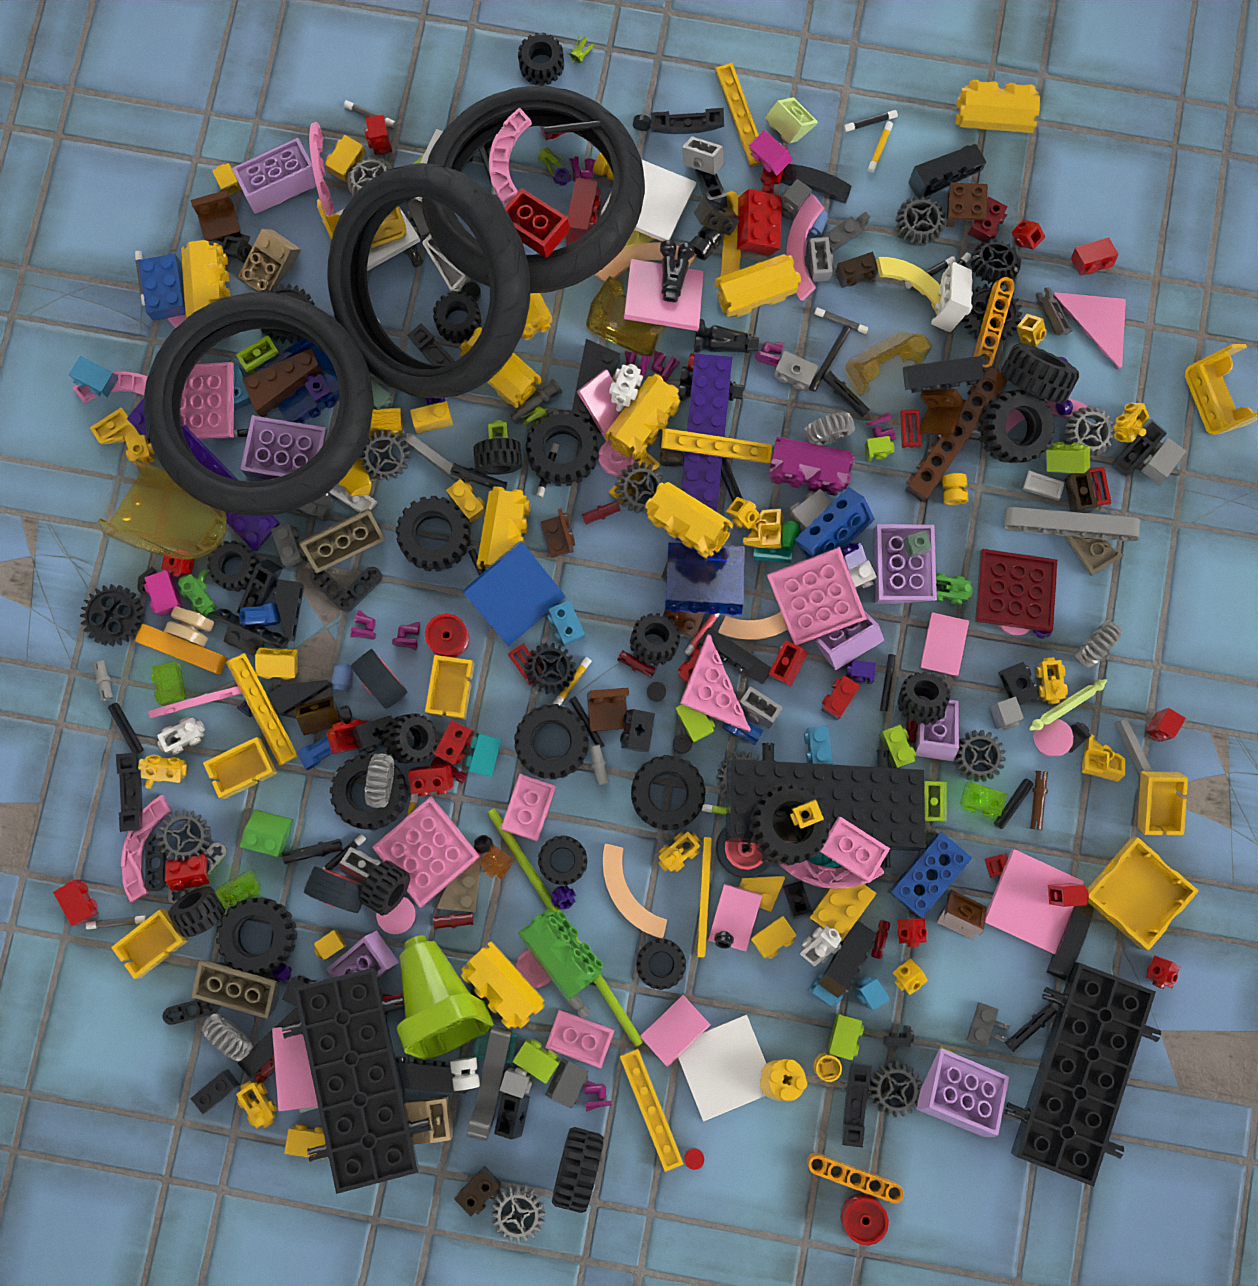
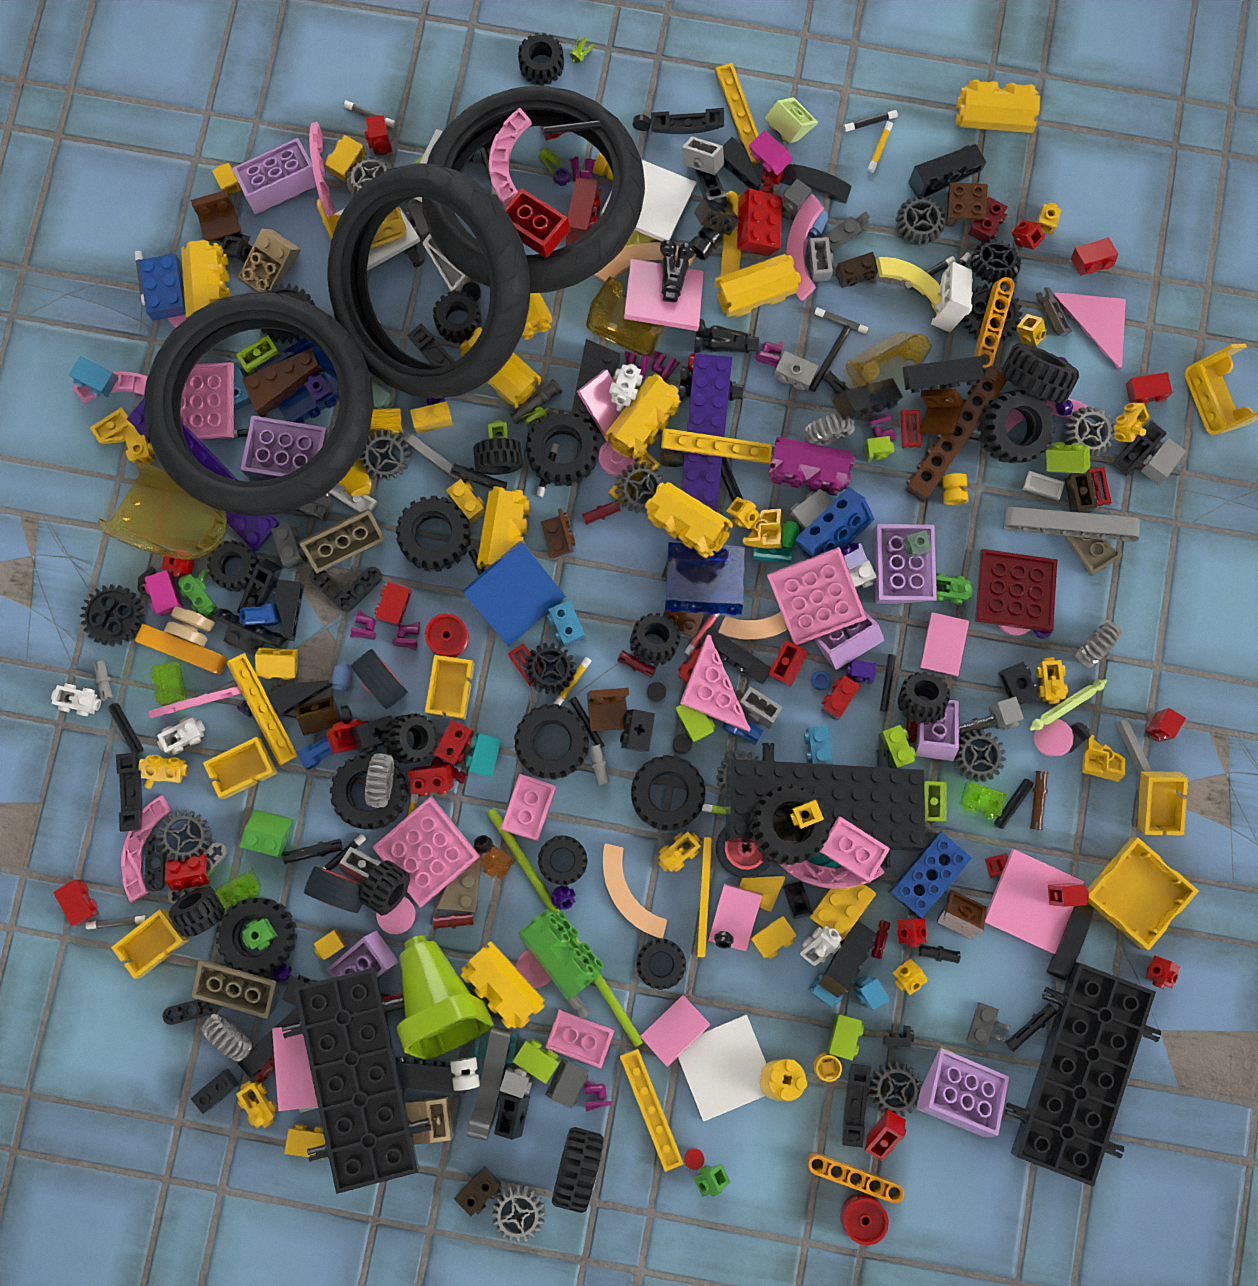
(82, 701): none -> white brick
(265, 933): none -> bright green brick
(393, 604): none -> red brick
(711, 1180): none -> bright green brick
(739, 163): none -> black slope
(820, 680): none -> blue tile
(867, 399): none -> black brick
(885, 1135): none -> red brick
(939, 953): none -> black pin
(978, 725): none -> clear smoke pin
(1049, 217): none -> yellow brick
(1149, 388): none -> red brick

